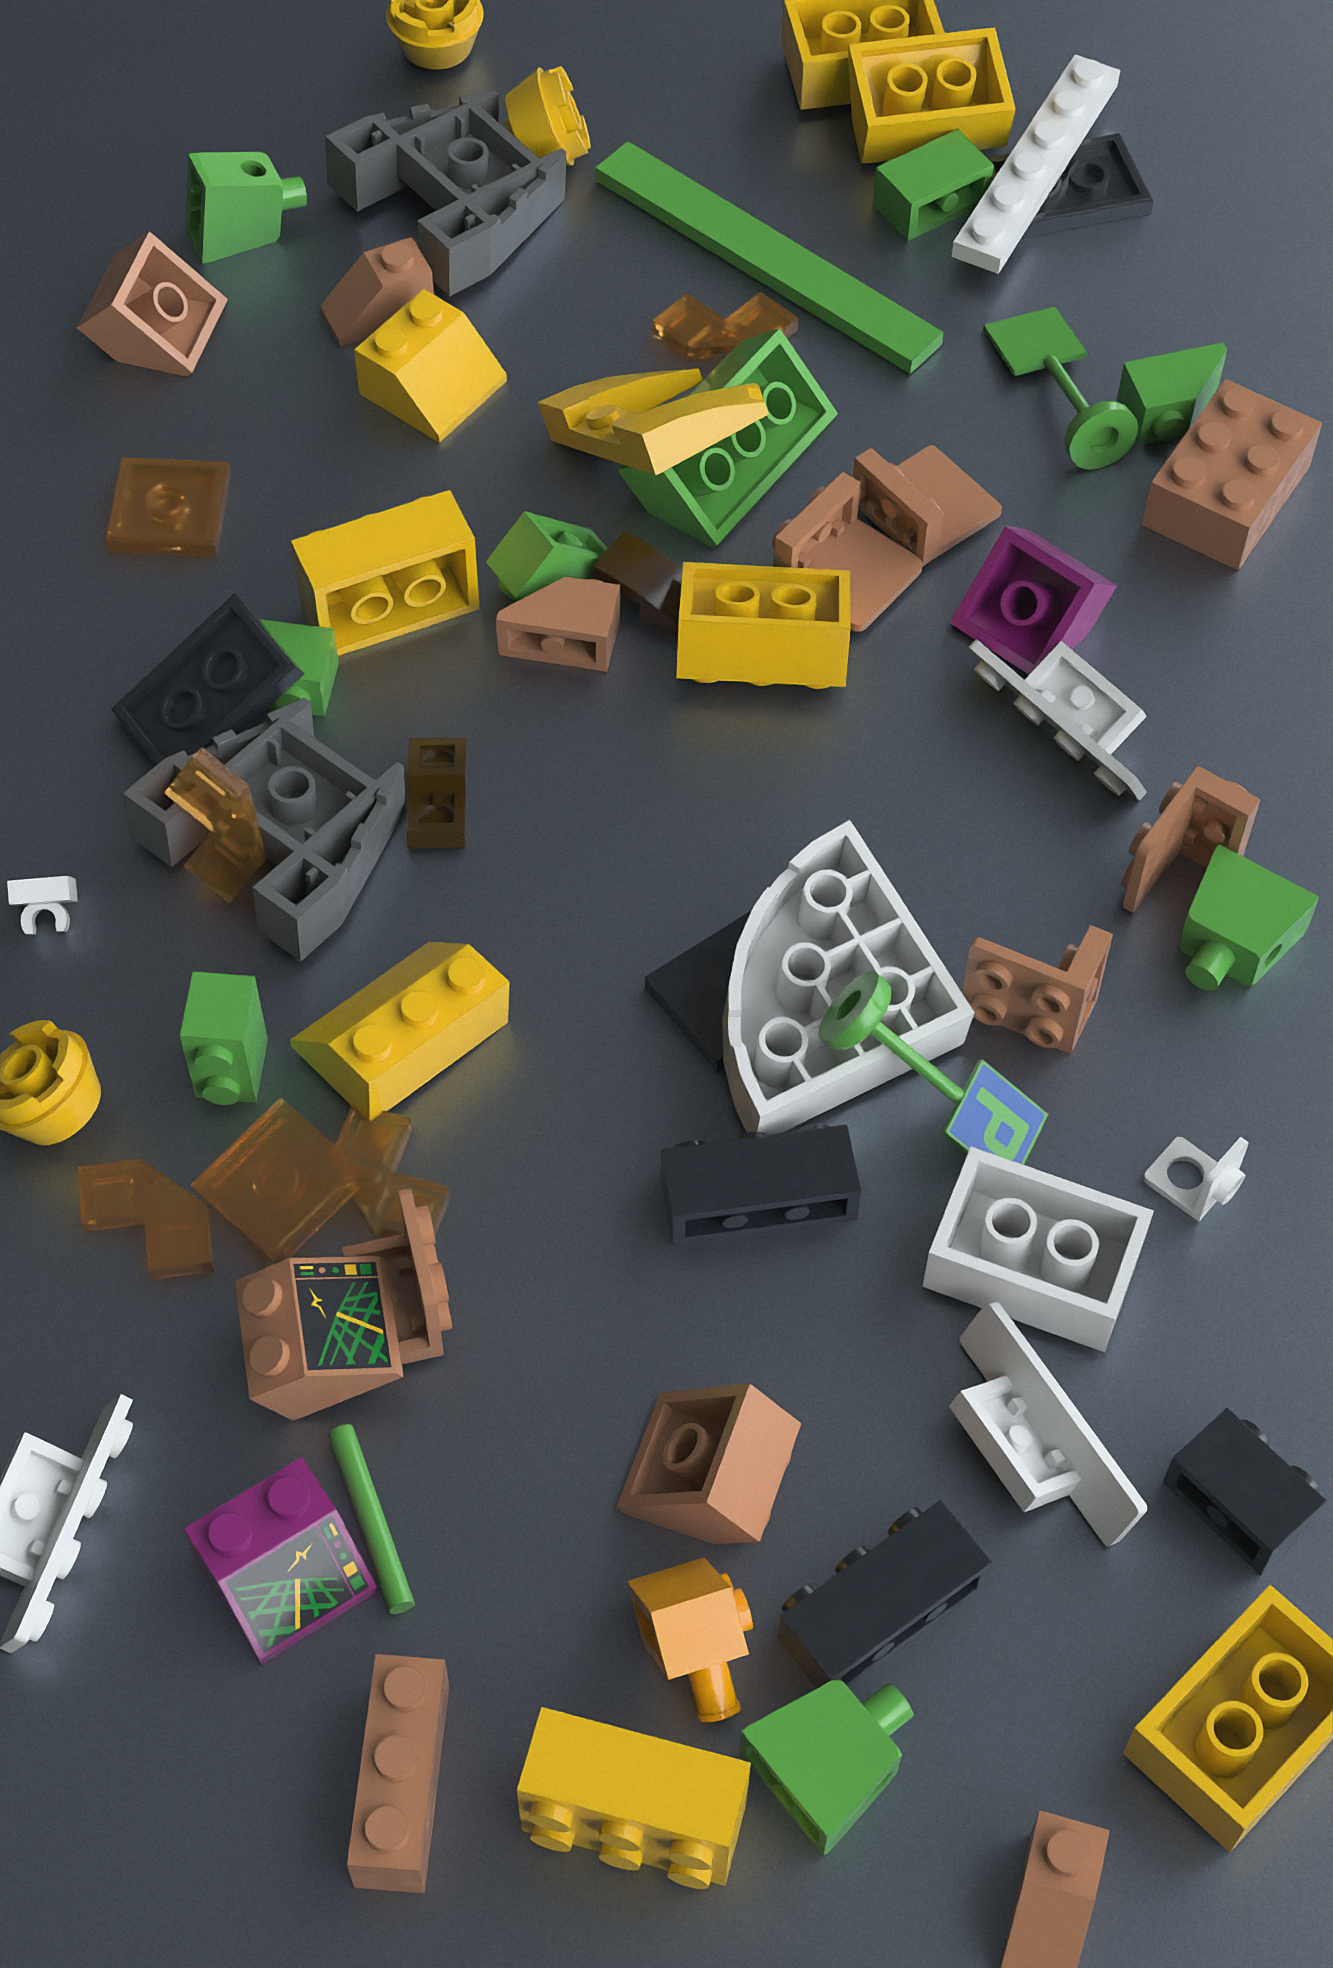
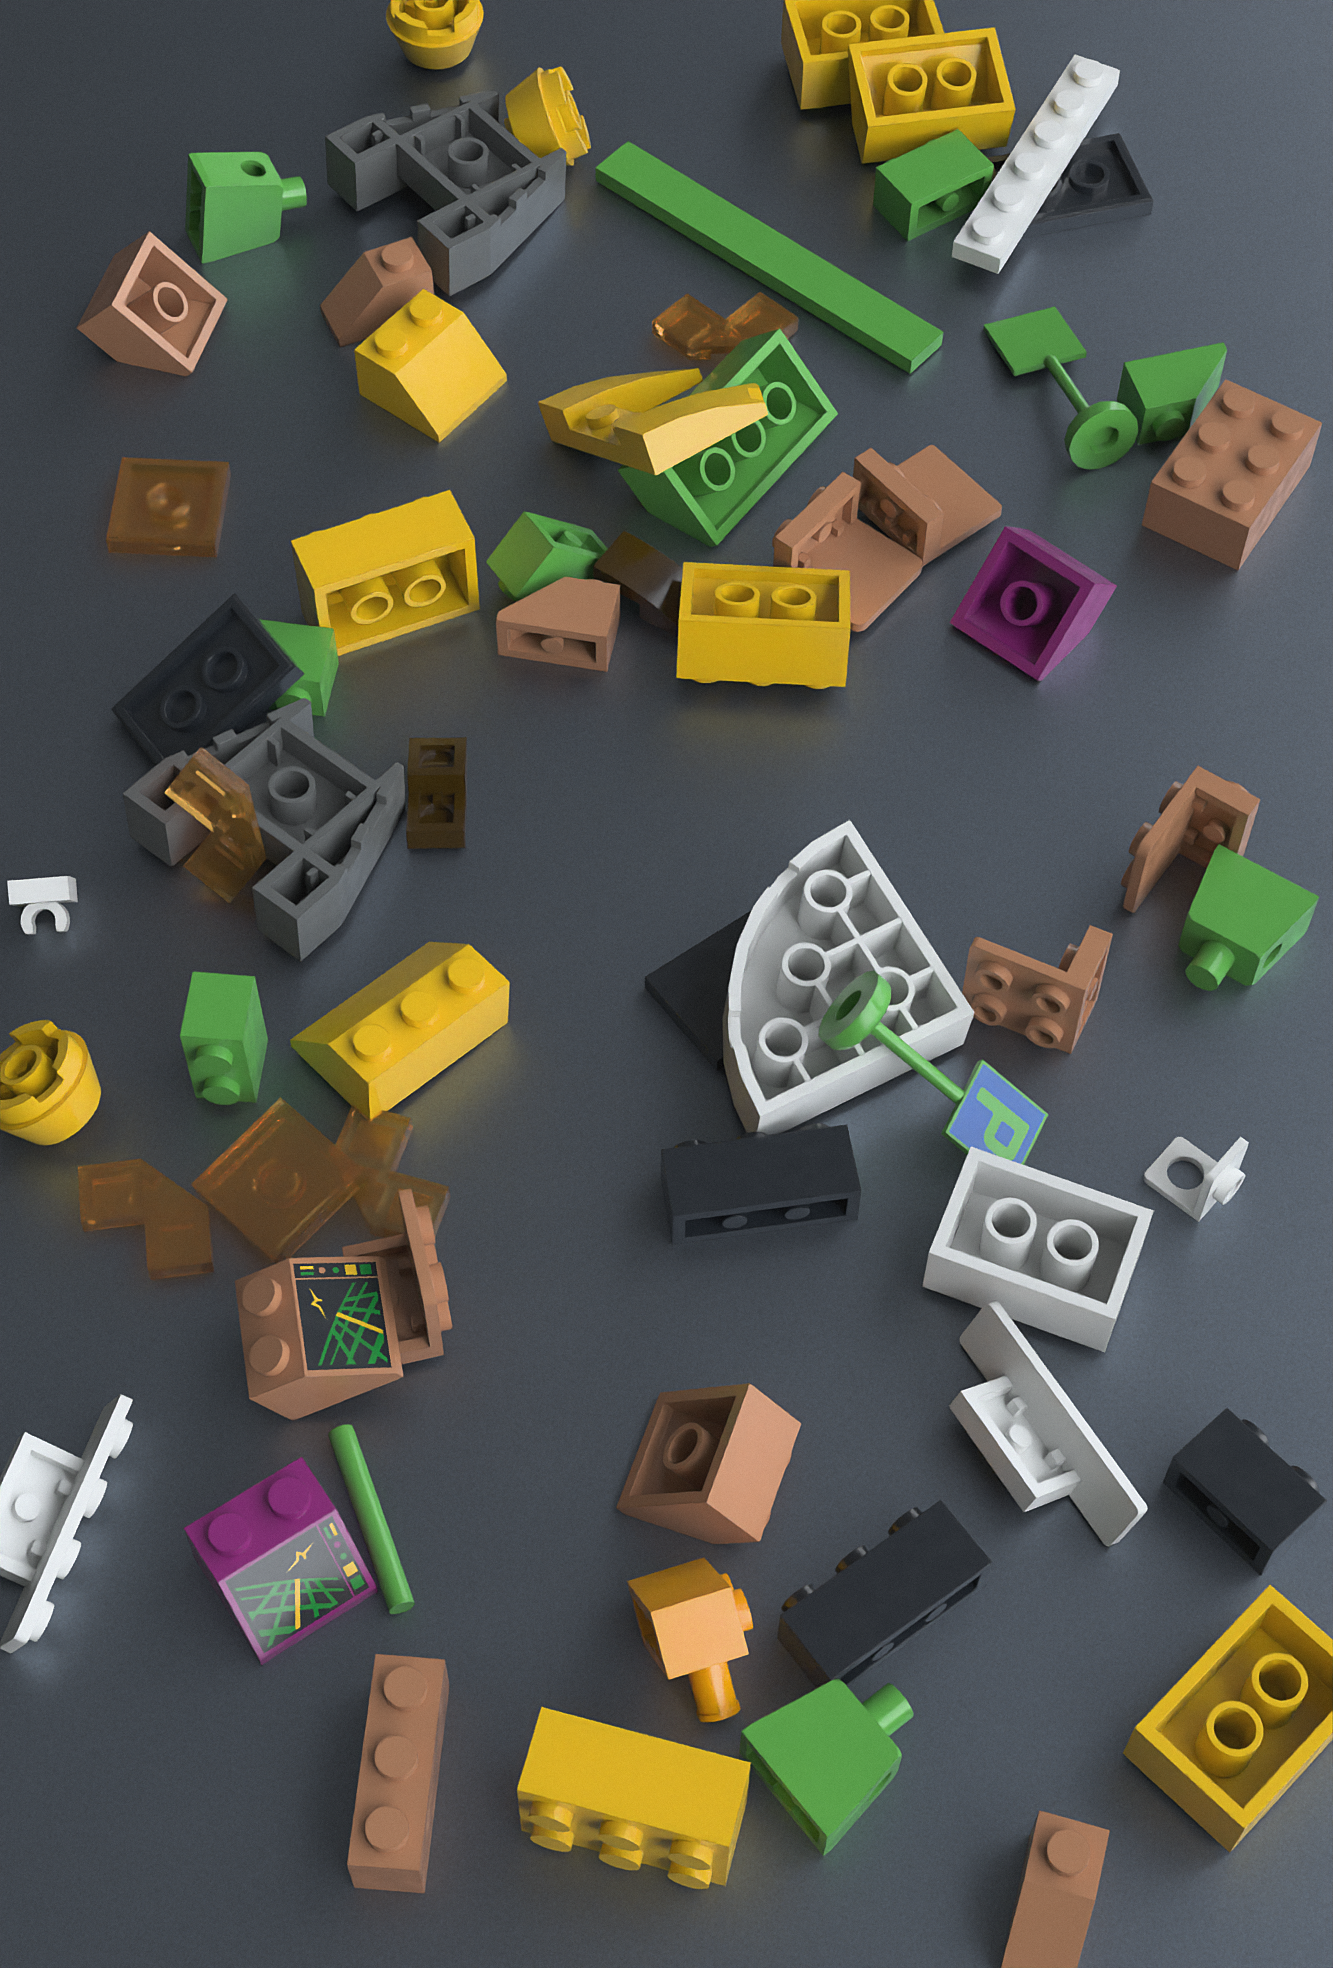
(1078, 703): white bracket -> none

